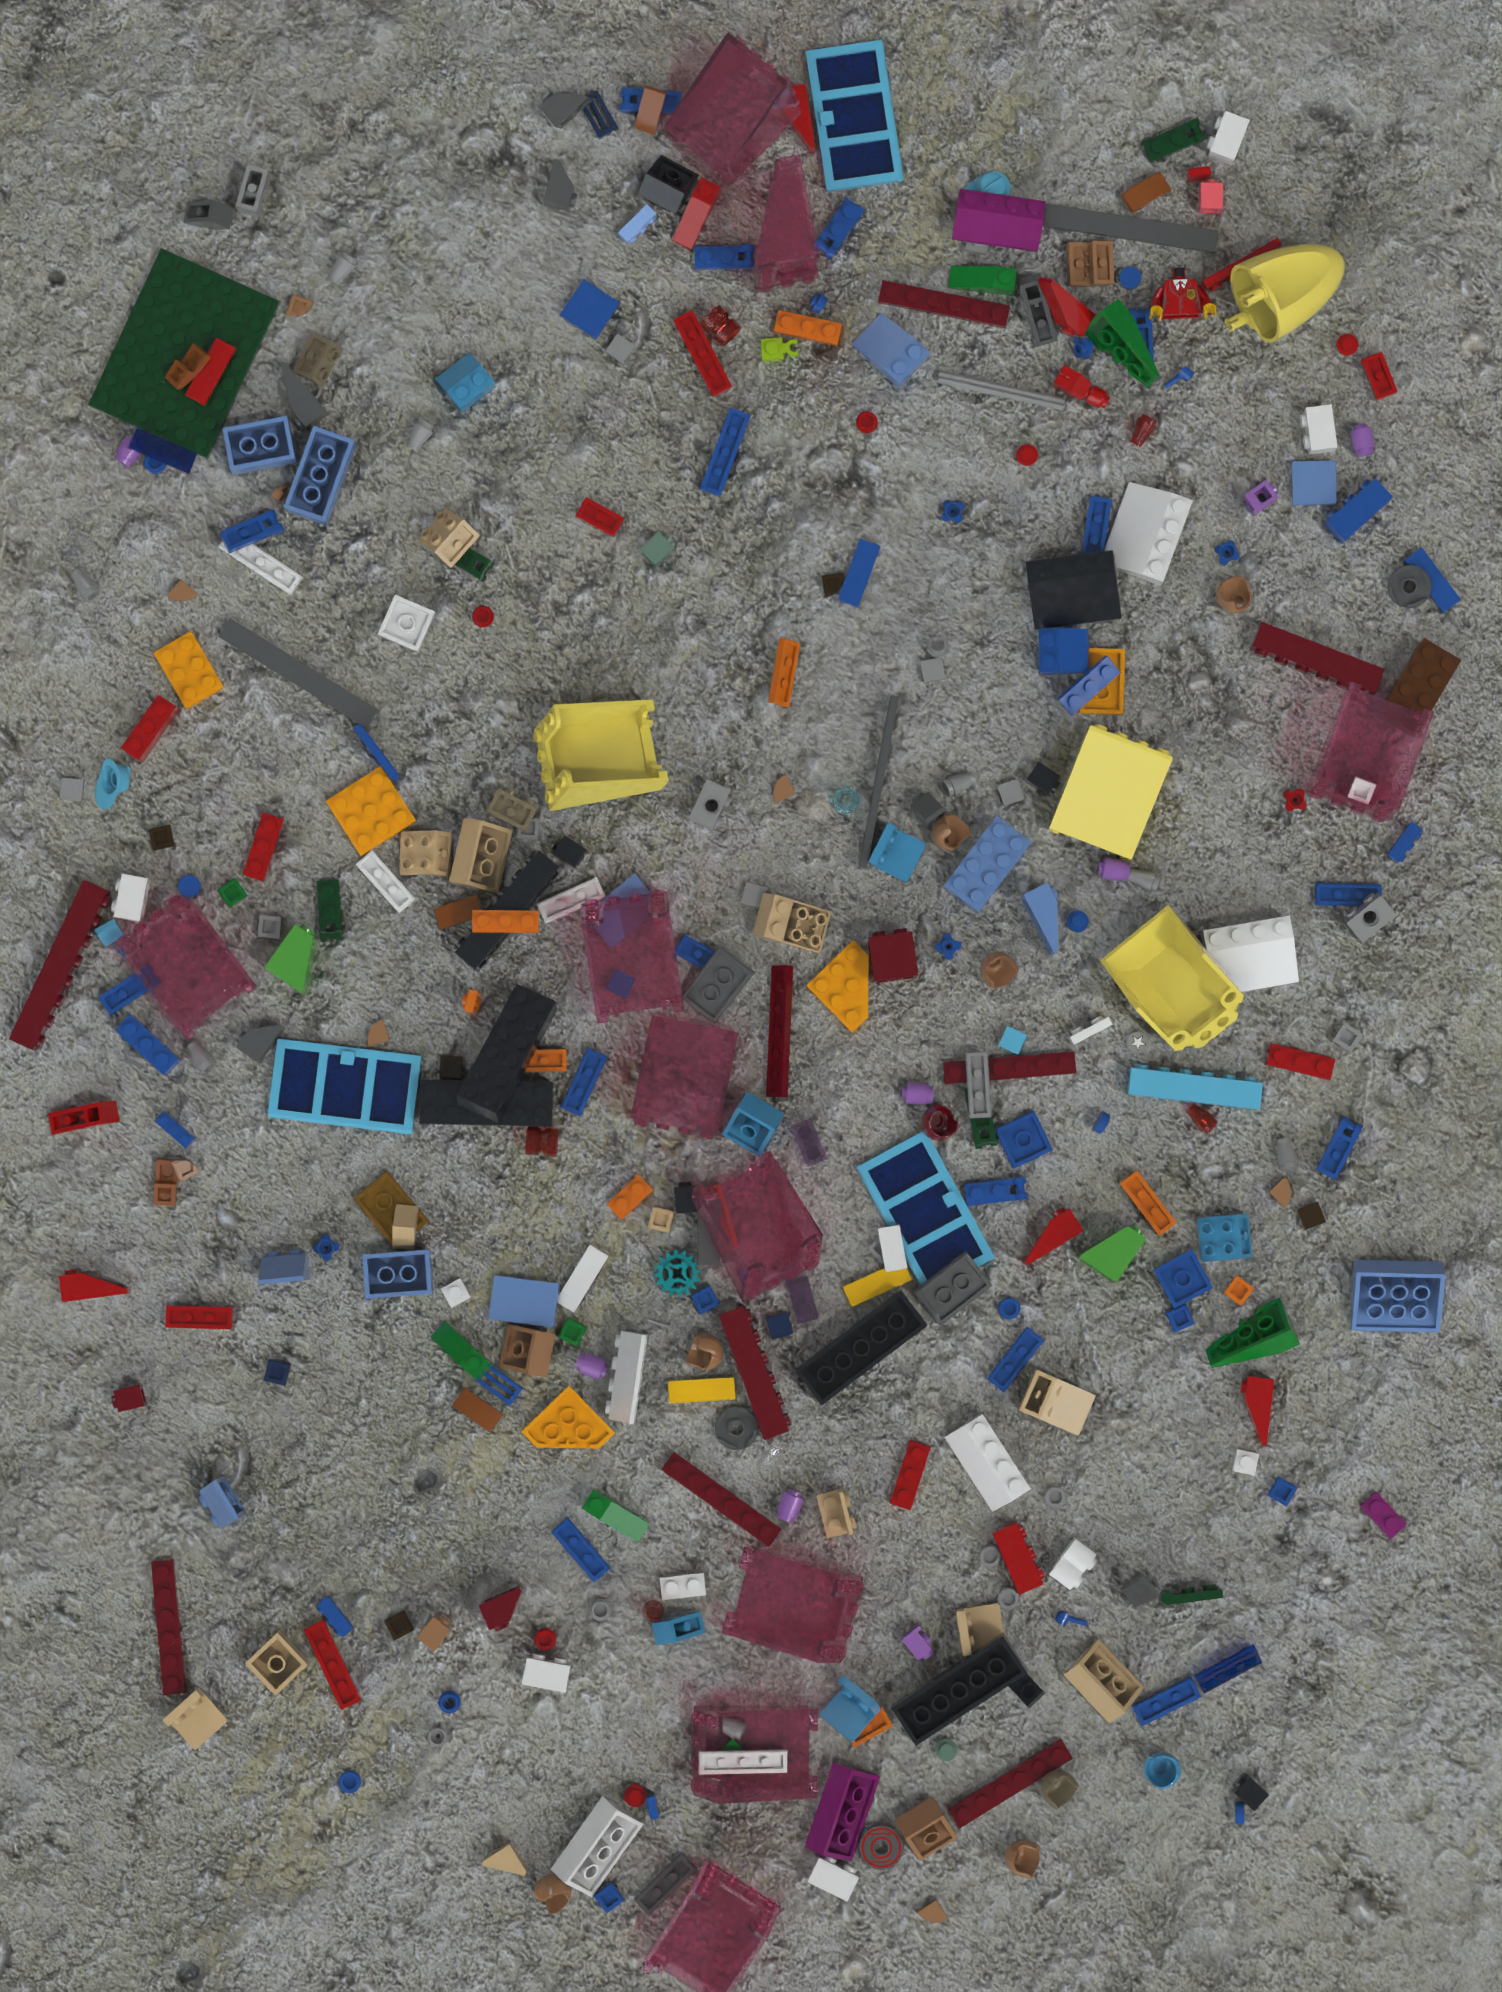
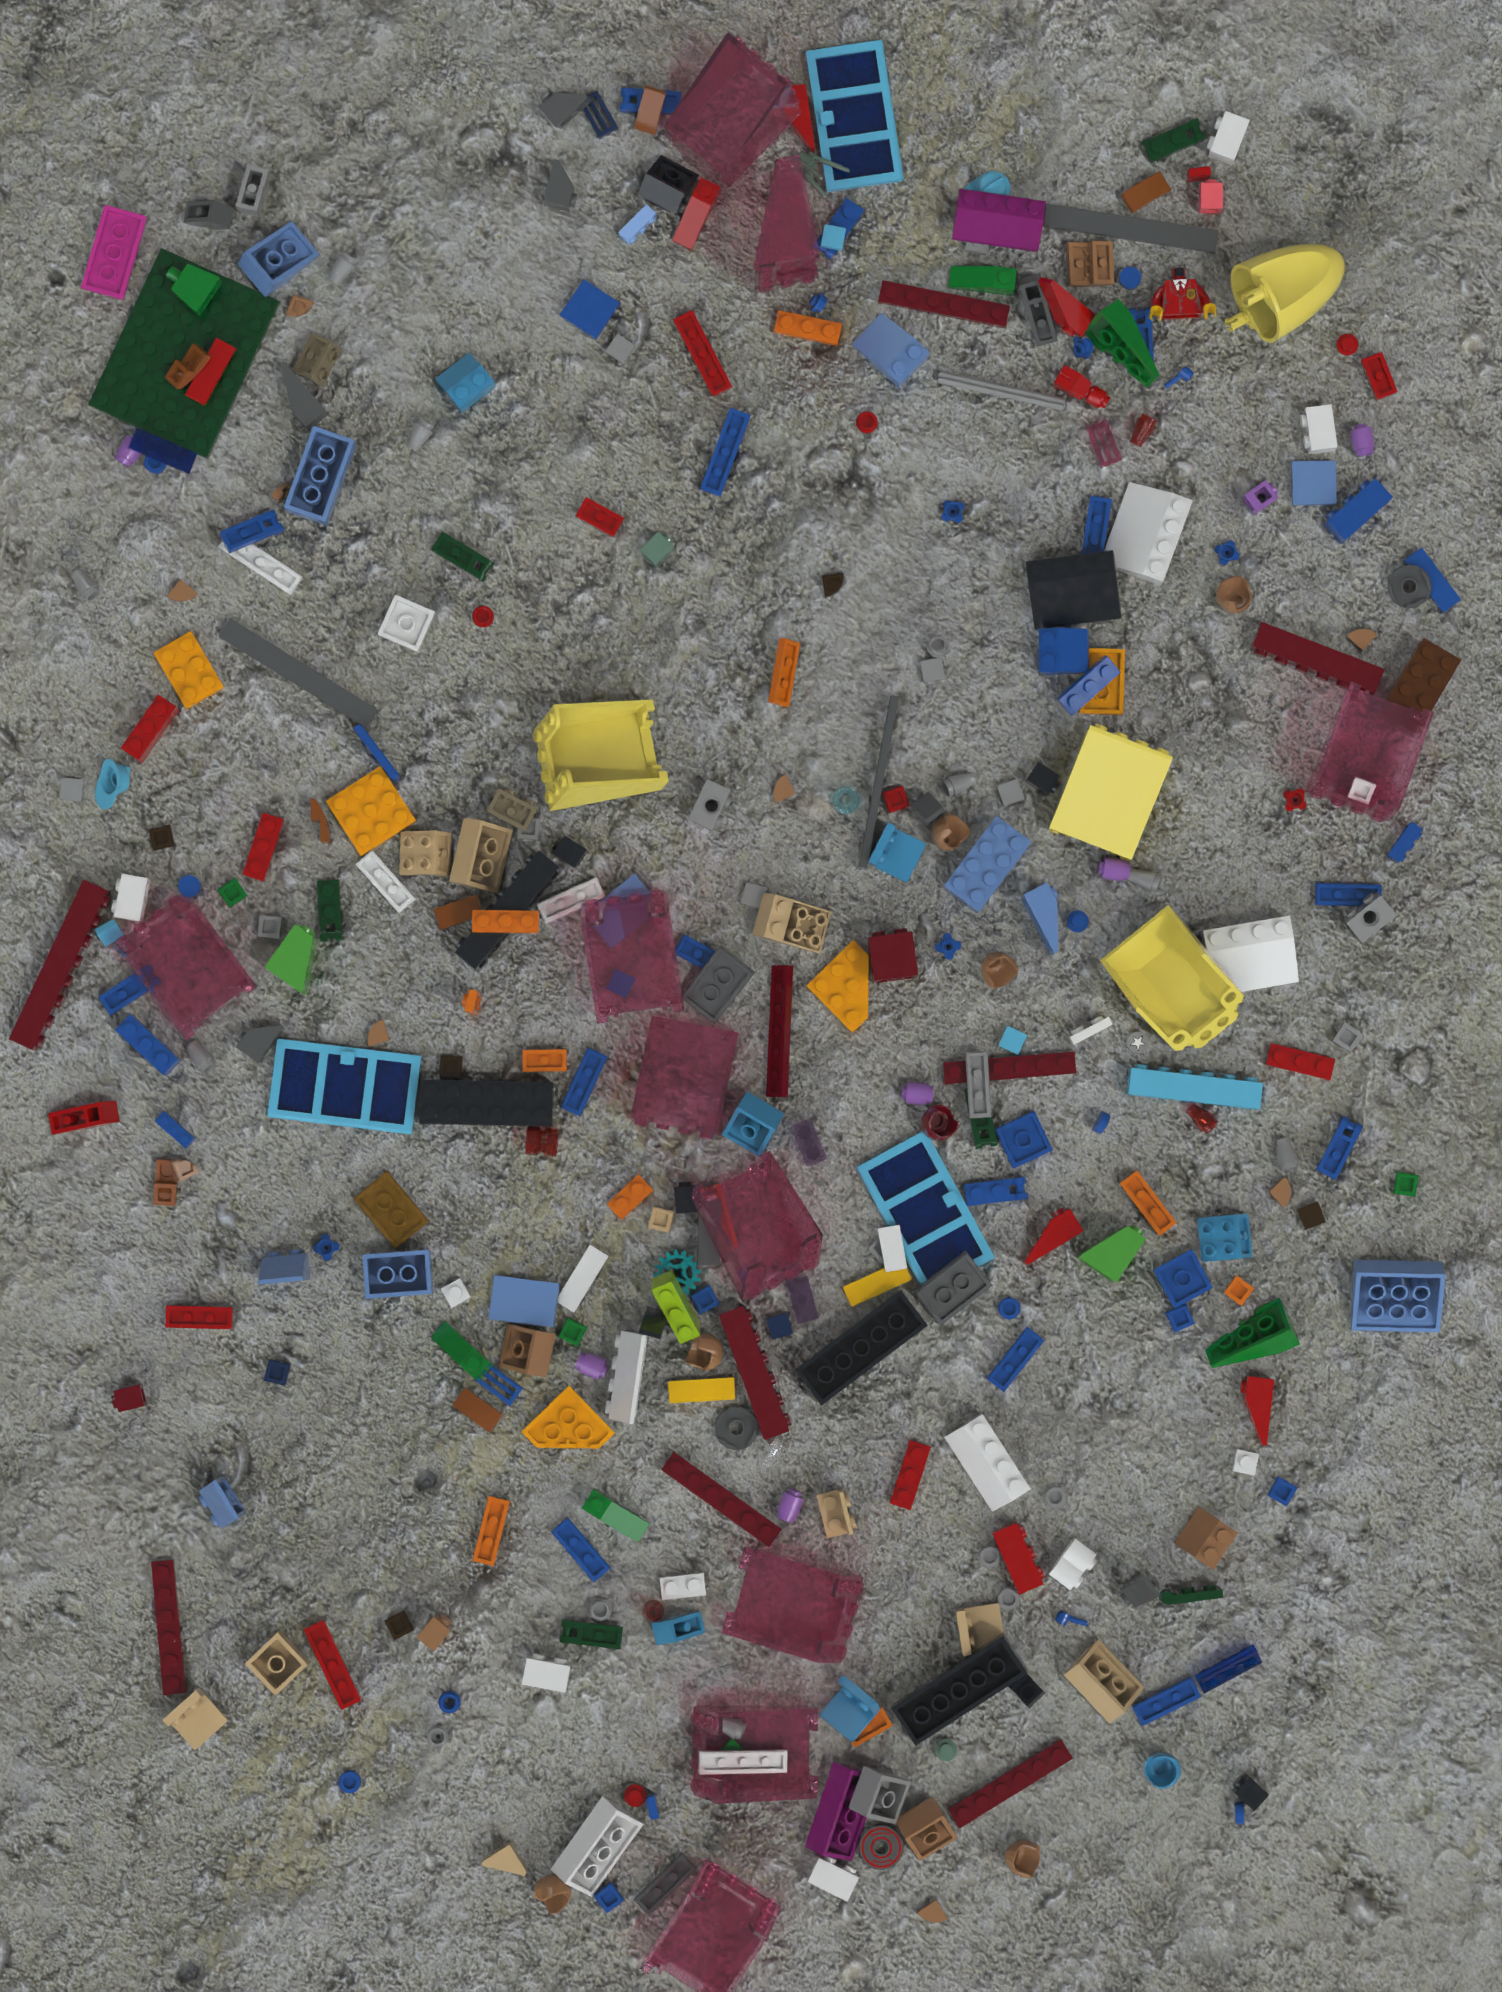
(84, 1286): red slope -> none
(114, 252): none -> dark pink plate
(194, 286): none -> green torso
(260, 445): medium blue brick -> none
(277, 258): none -> medium blue slope
(318, 815): none -> dark orange slope
(335, 1616): blue piece -> none
(404, 1227): tan slope -> none
(448, 537): tan bracket -> none
(491, 1530): none -> orange plate
(500, 1608): dark red slope -> none
(506, 1053): black brick -> none
(545, 1639): red plate -> none
(592, 1634): none -> dark green plate
(653, 1323): none -> black slope
(675, 1306): none -> lime brick
(721, 326): clear red wheel -> none
(723, 257): blue plate -> none
(773, 349): lime plate -> none
(808, 167): none -> sand green plant
(833, 237): none -> medium azure tile
(859, 573): blue tile -> none
(879, 1795): none -> light grey brick
(895, 799): none -> red tile
(918, 1643): medium lavender brick -> none
(1027, 455): red plate -> none
(1056, 1402): tan slope -> none
(1058, 1788): dark tan hair -> none
(1104, 423): none -> clear pink tile
(1205, 1537): none -> medium nougat slope
(1215, 281): red plate -> none
(1361, 638): none -> medium nougat tile
(1383, 1515): magenta plate -> none
(1405, 1184): none -> green tile

